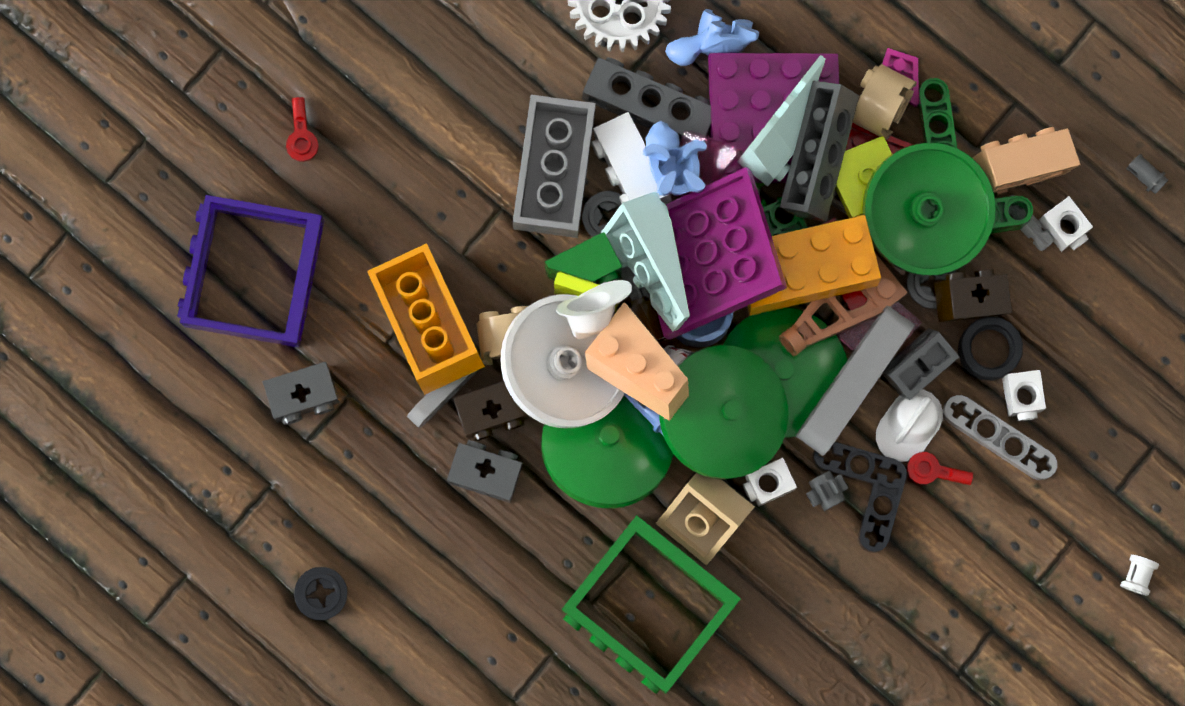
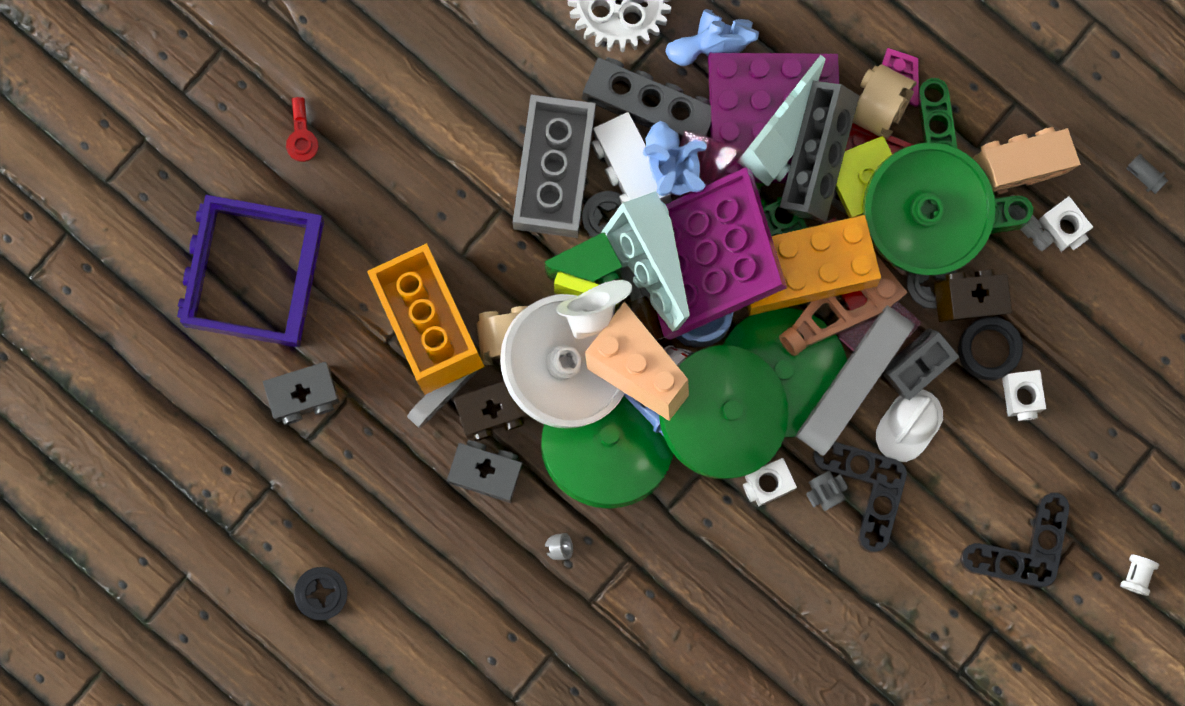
(559, 546): none -> light grey hinge
(603, 640): green window -> none
(704, 516): tan slope -> none
(925, 468): red plate -> none
(997, 442): light grey beam -> none
(1036, 554): none -> black beam

